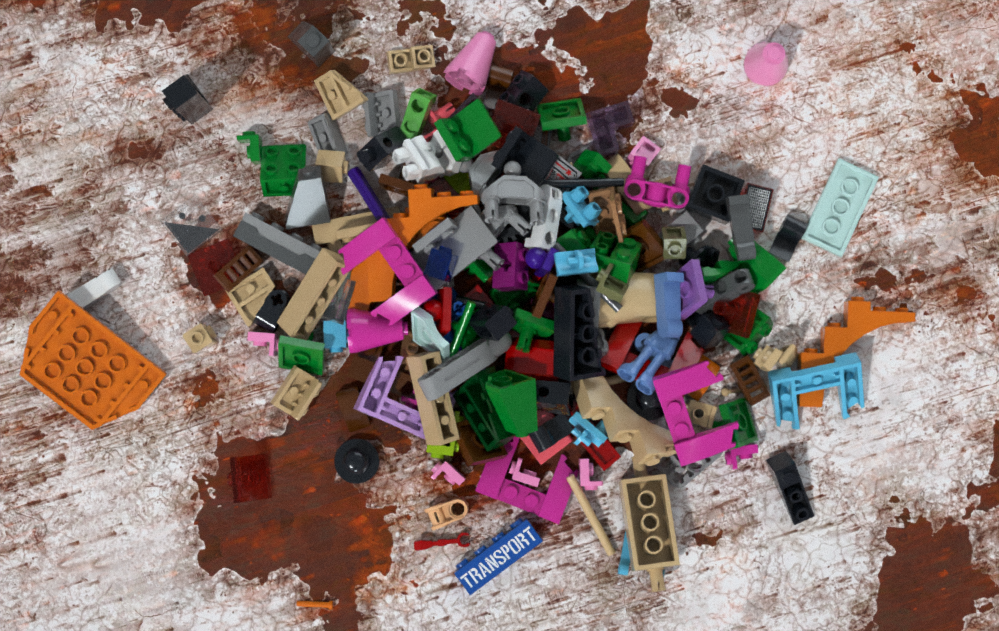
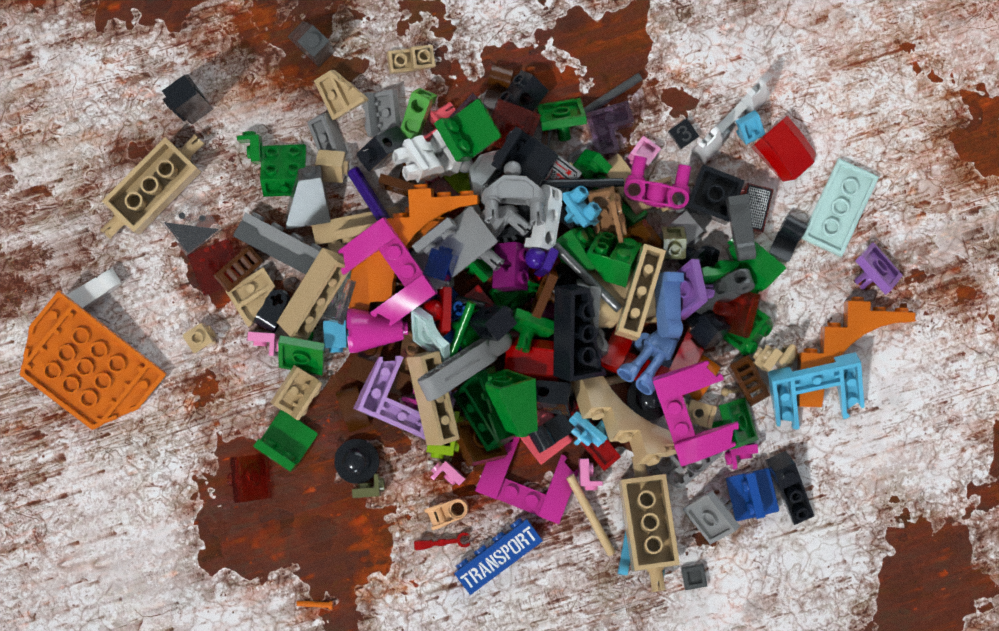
(151, 186): none -> tan brick
(286, 441): none -> green bracket
(366, 490): none -> olive bracket
(472, 64): bright pink cone -> none
(528, 477): bright pink bracket -> none
(575, 262): medium azure hips -> none
(611, 286): olive bracket -> none
(613, 93): none -> dark grey bar
(640, 292): none -> tan brick
(683, 134): none -> black tile
(694, 576): none -> dark grey tile
(712, 516): none -> light grey tile
(713, 141): none -> white wedge
(750, 127): none -> medium azure bracket
(752, 494): none -> blue bracket
(766, 63): bright pink cone -> none
(785, 150): none -> red slope
(877, 269): none -> medium lavender tile

